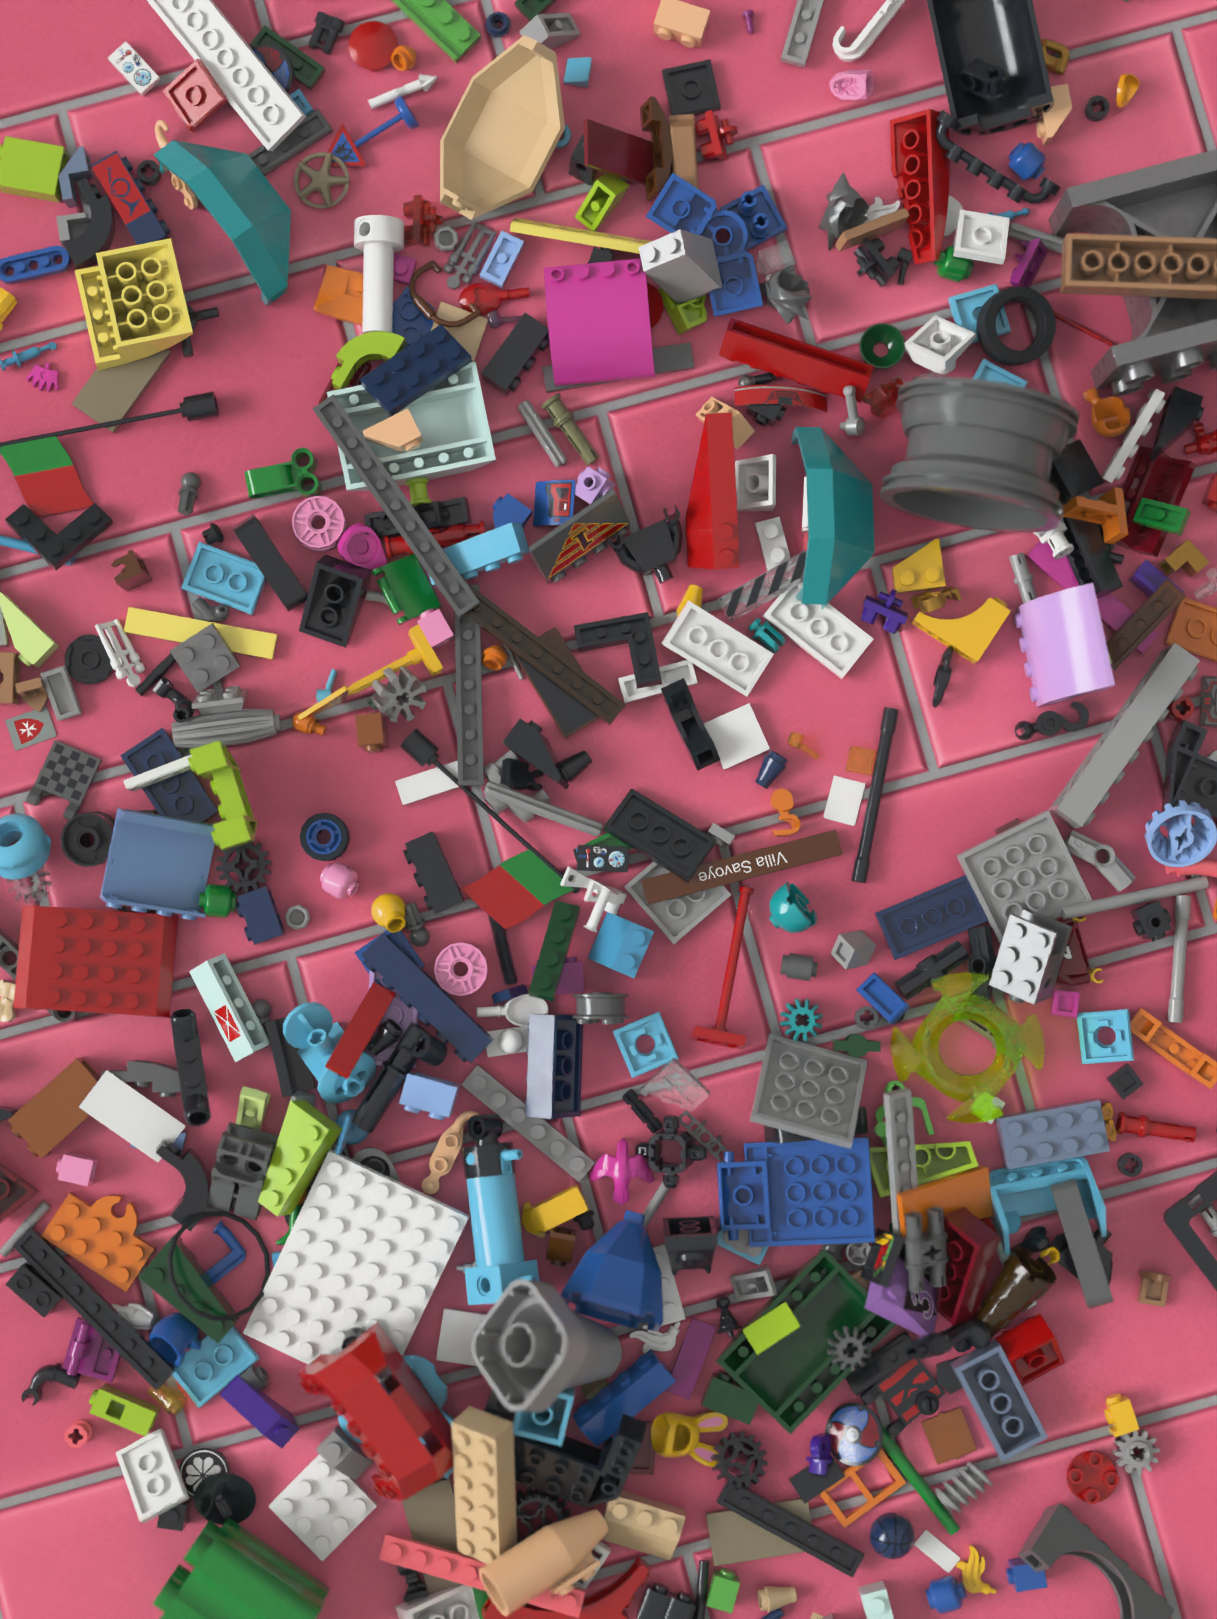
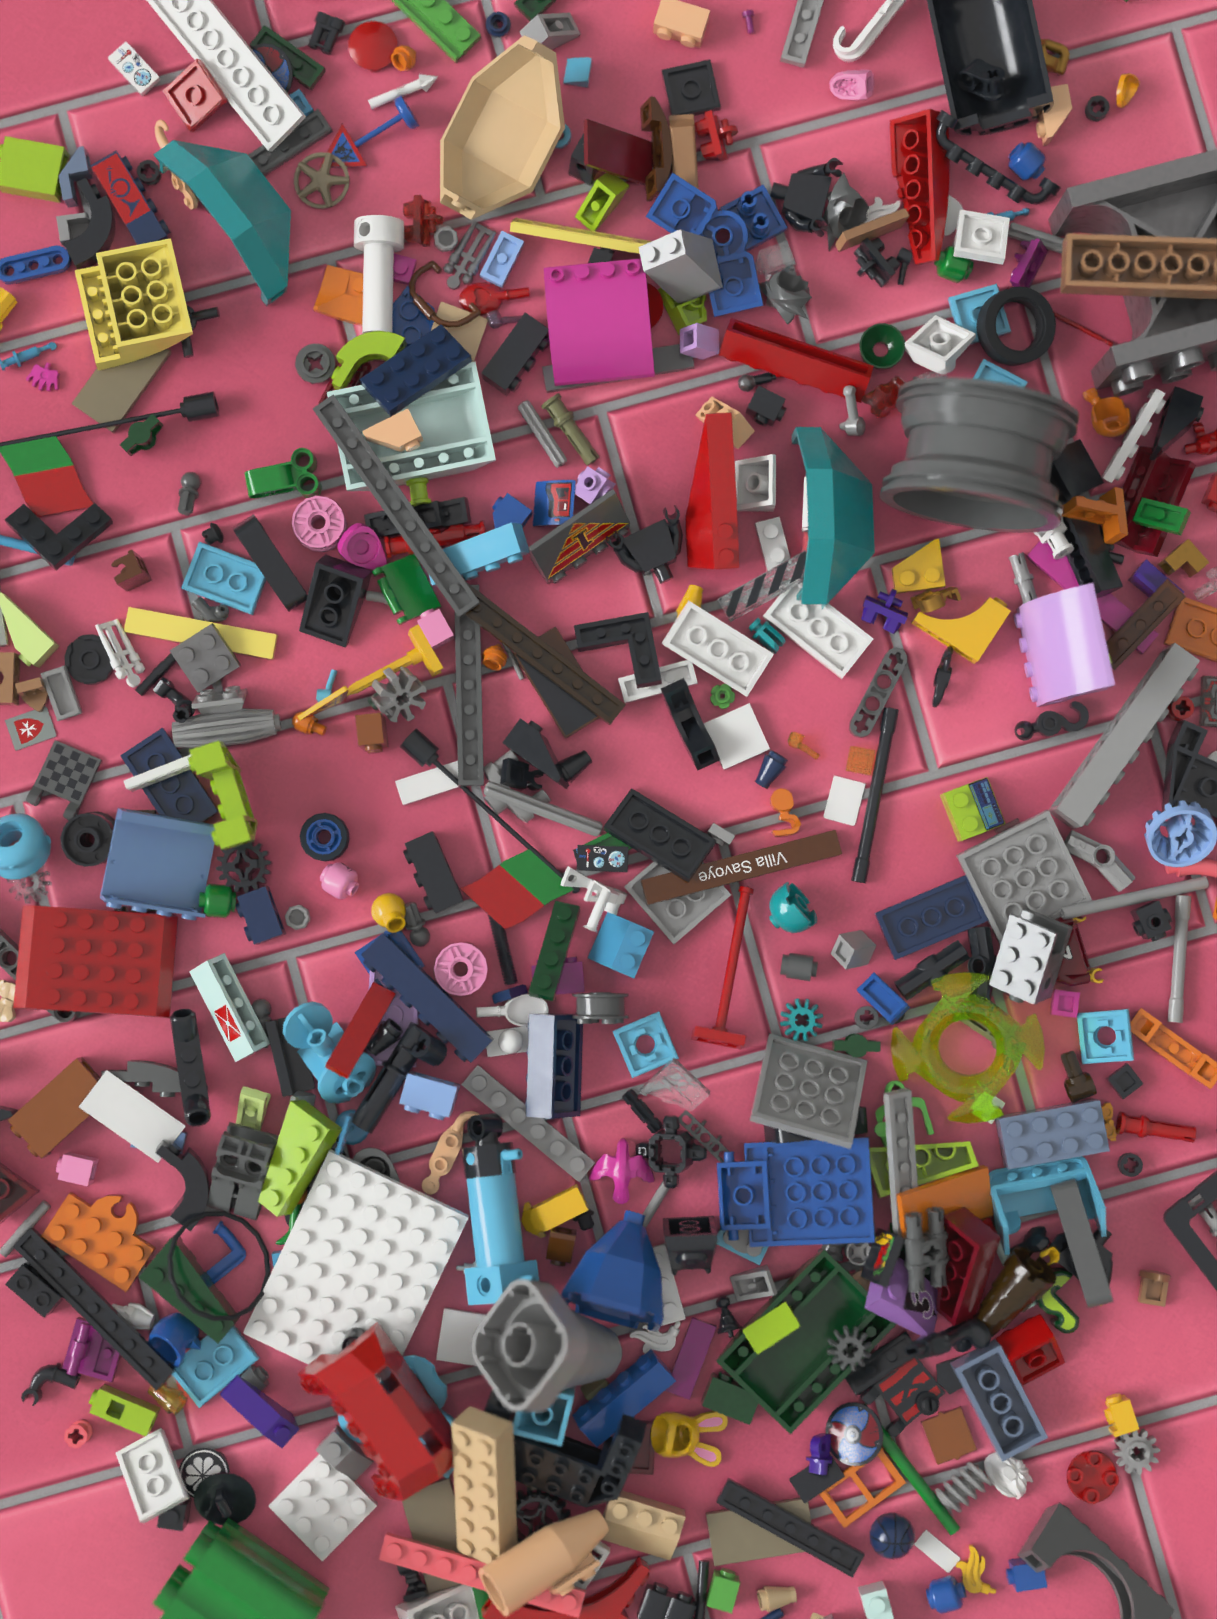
(140, 434): none -> dark green piece
(315, 352): none -> dark grey gear
(699, 341): none -> lavender brick
(722, 702): none -> bright green plate
(743, 1470): black gear -> none
(780, 395): red sticker -> none
(807, 196): none -> black torso
(879, 693): none -> dark grey beam
(972, 809): none -> lime slope
(1007, 1476): none -> white hat
(1065, 1319): none -> animal
(1078, 1084): none -> dark brown axle

